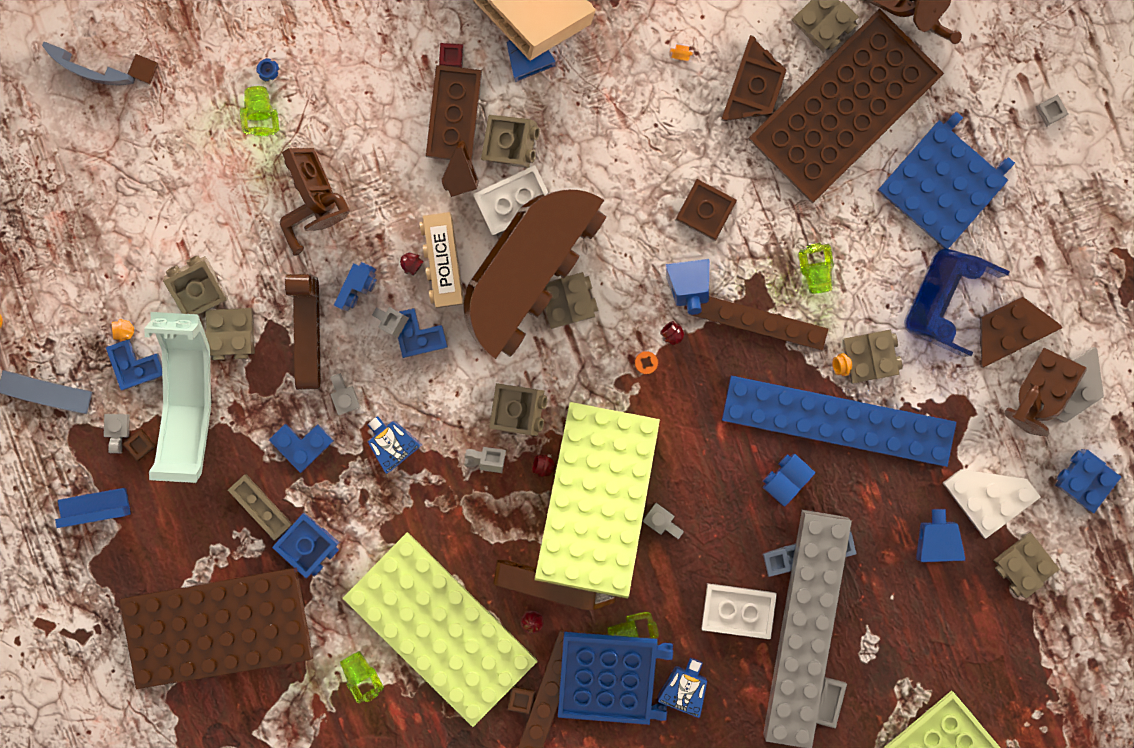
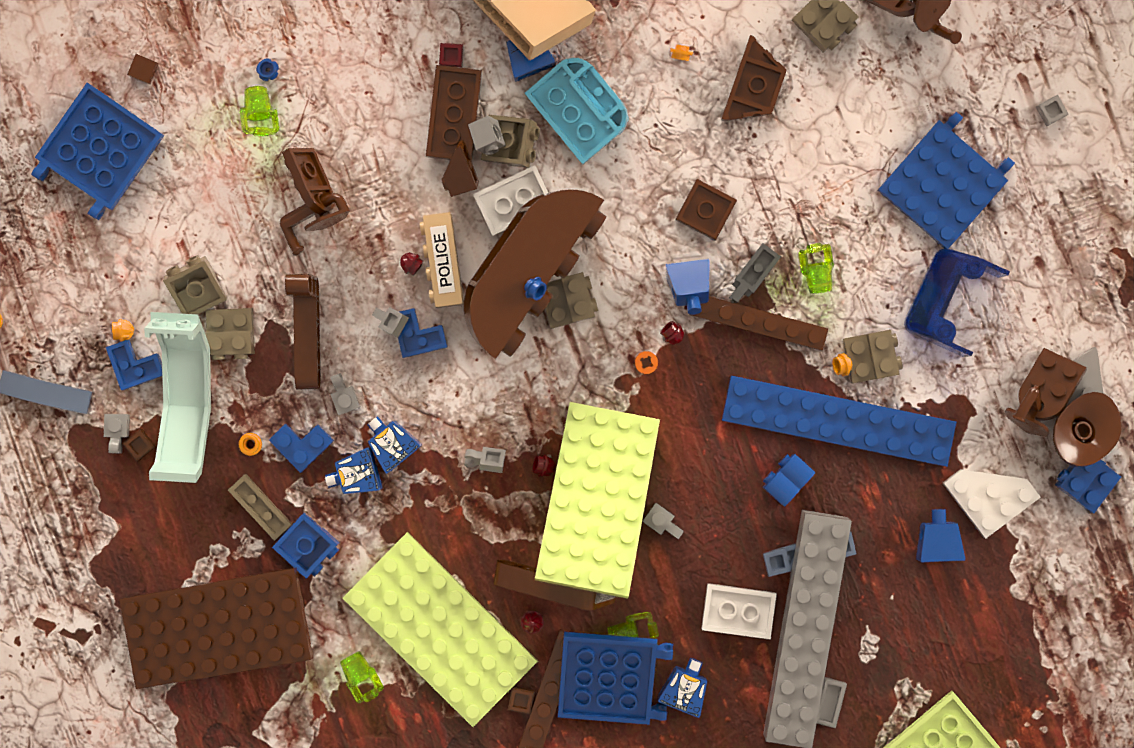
(93, 507): blue panel -> none
(98, 148): none -> blue plate
(111, 76): sand blue slope -> none
(243, 444): none -> light orange plate
(356, 473): none -> torso
(360, 279): blue plate -> none
(487, 135): none -> light grey brick
(518, 409): dark tan plate -> none
(535, 288): none -> blue plate
(579, 107): none -> medium azure plate
(754, 272): none -> dark grey hinge
(846, 106): reddish brown plate -> none
(1013, 329): reddish brown wing -> none
(1025, 566): dark tan plate -> none
(1087, 429): none -> reddish brown hat

